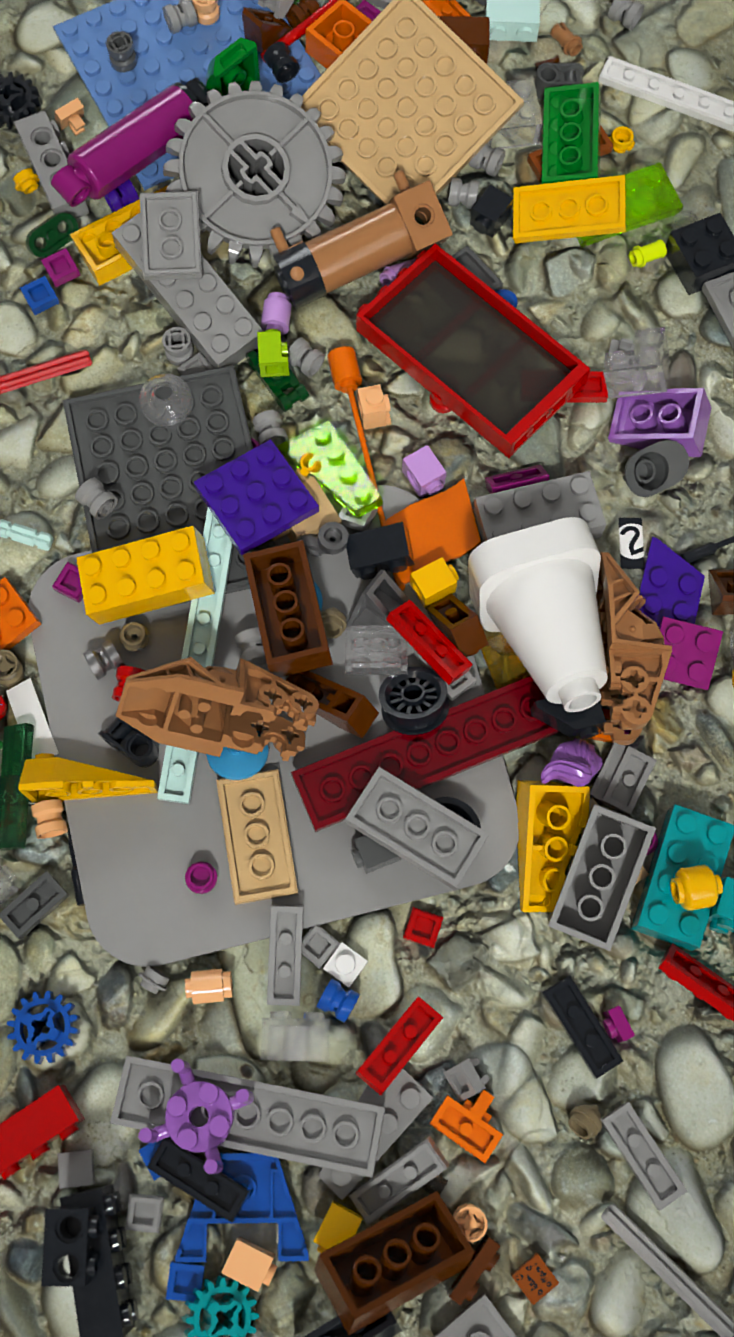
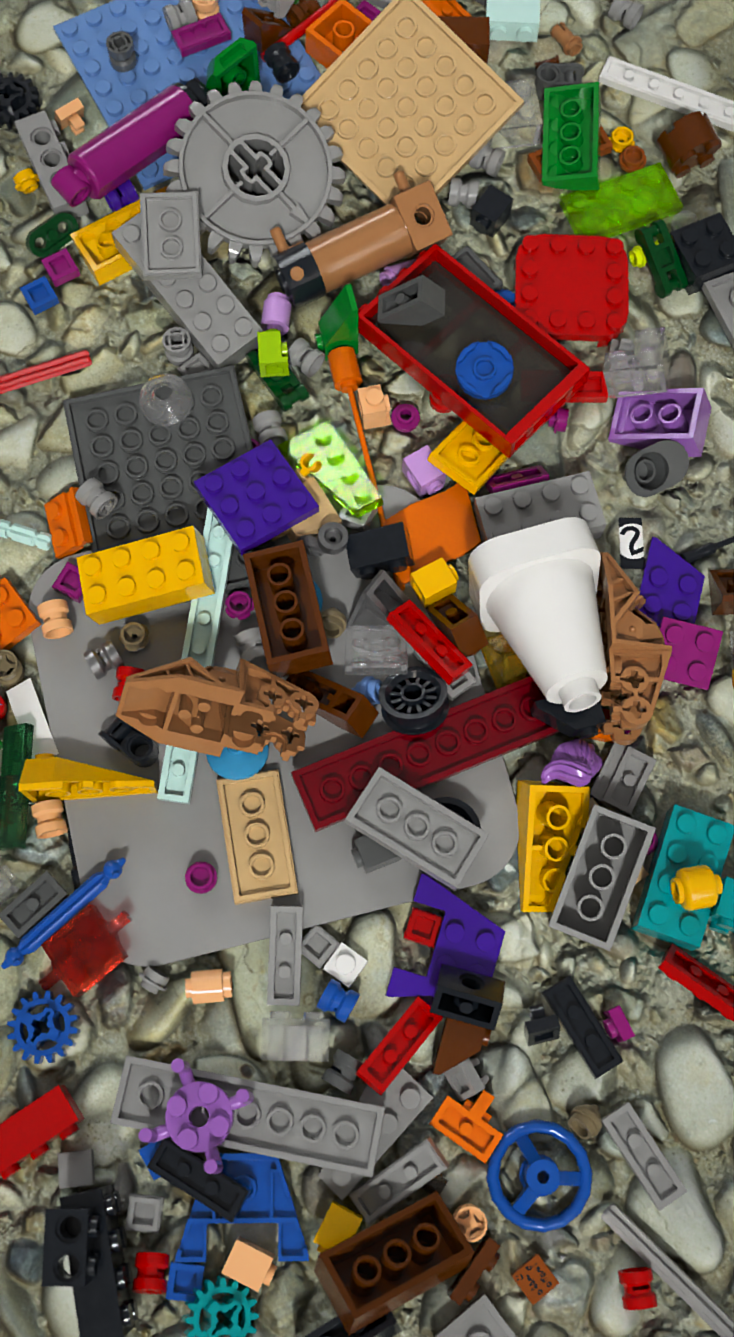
(55, 619): none -> light nougat wheel
(63, 913): none -> blue wheel
(67, 524): none -> orange plate
(84, 950): none -> clear red plate
(150, 1273): none -> red wheel
(201, 35): none -> magenta plate
(236, 598): none -> magenta plate
(339, 323): none -> green slope
(342, 1071): none -> dark grey wheel
(369, 688): none -> medium blue plate
(405, 425): none -> magenta plate
(412, 303): none -> dark grey slope
(458, 1043): none -> reddish brown slope
(464, 941): none -> dark purple wing
(467, 458): none -> yellow tile
(468, 997): none -> black brick
(484, 370): none -> blue tile
(539, 1176): none -> blue piece
(541, 1027): none -> black tile
(559, 420): none -> magenta plate
(569, 209): yellow plate -> none
(573, 286): none -> red plate
(632, 159): none -> dark orange plate
(637, 1288): none -> red wheel
(661, 258): none -> dark green plate
(689, 144): none -> reddish brown brick

